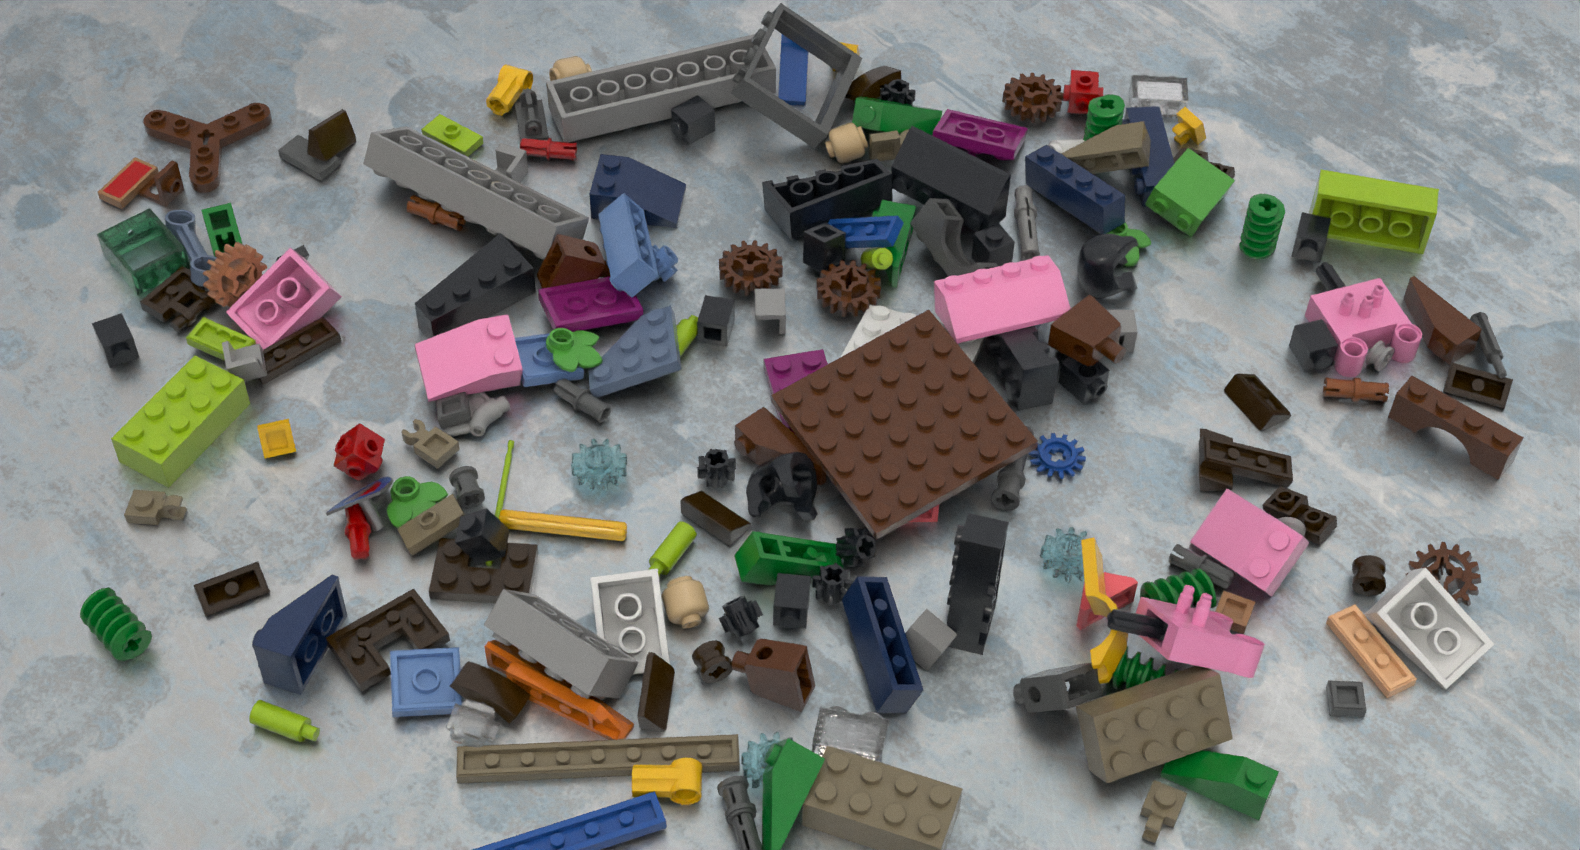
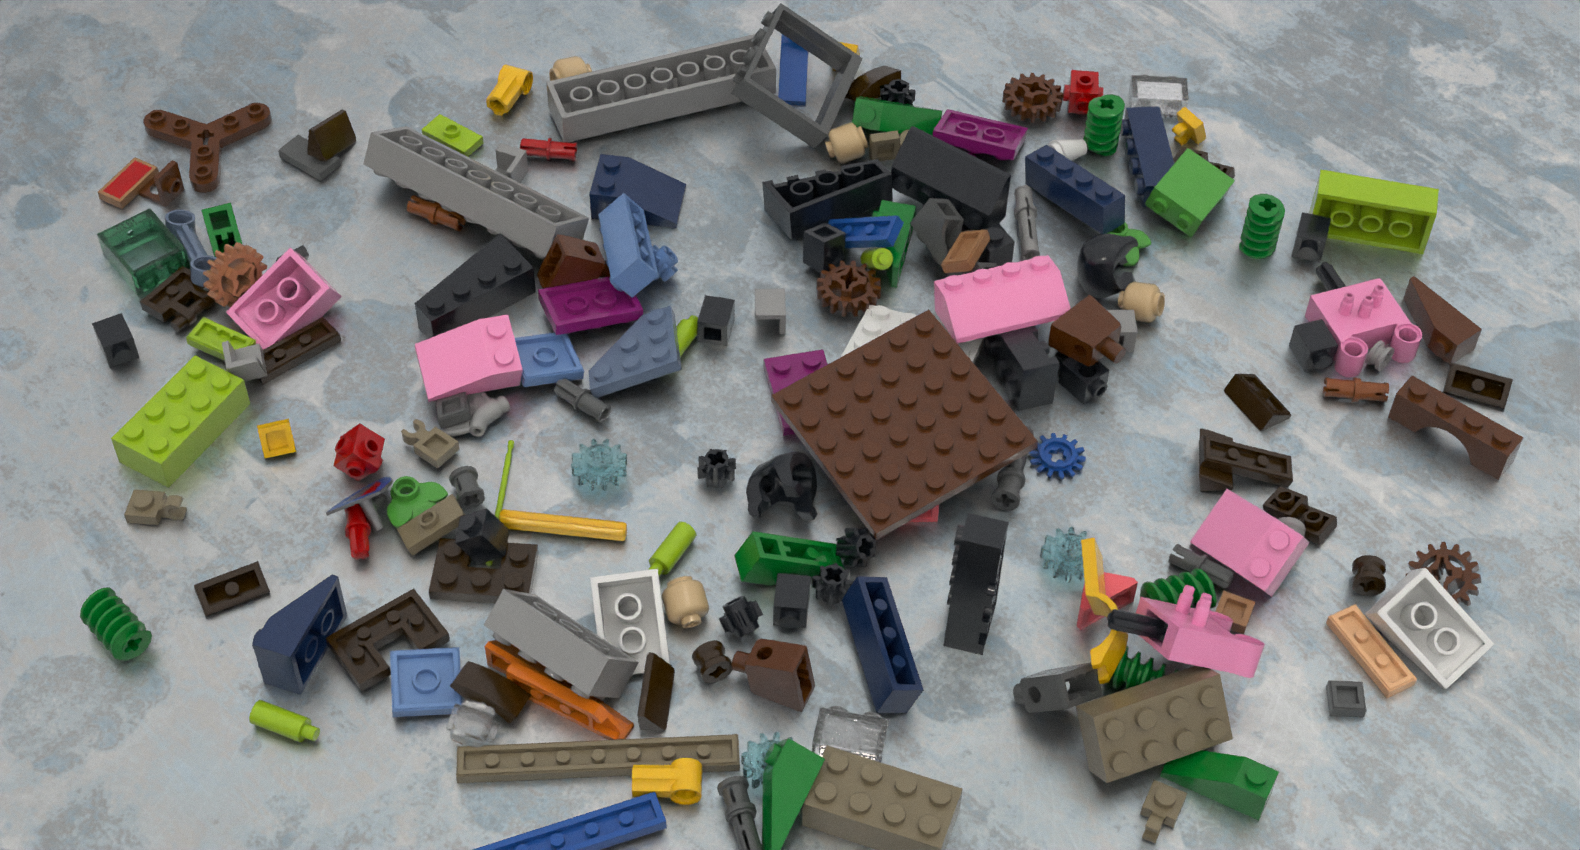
(531, 116): dark grey hinge -> none
(573, 349): bright green plate -> none
(692, 120): black brick -> none
(714, 517): dark brown slope -> none
(750, 267): reddish brown gear -> none
(765, 437): reddish brown slope -> none
(928, 639): light grey panel -> none
(965, 251): none -> medium nougat tile
(1114, 149): dark tan slope -> none
(1143, 299): none -> tan head
(1489, 343): dark grey axle -> none

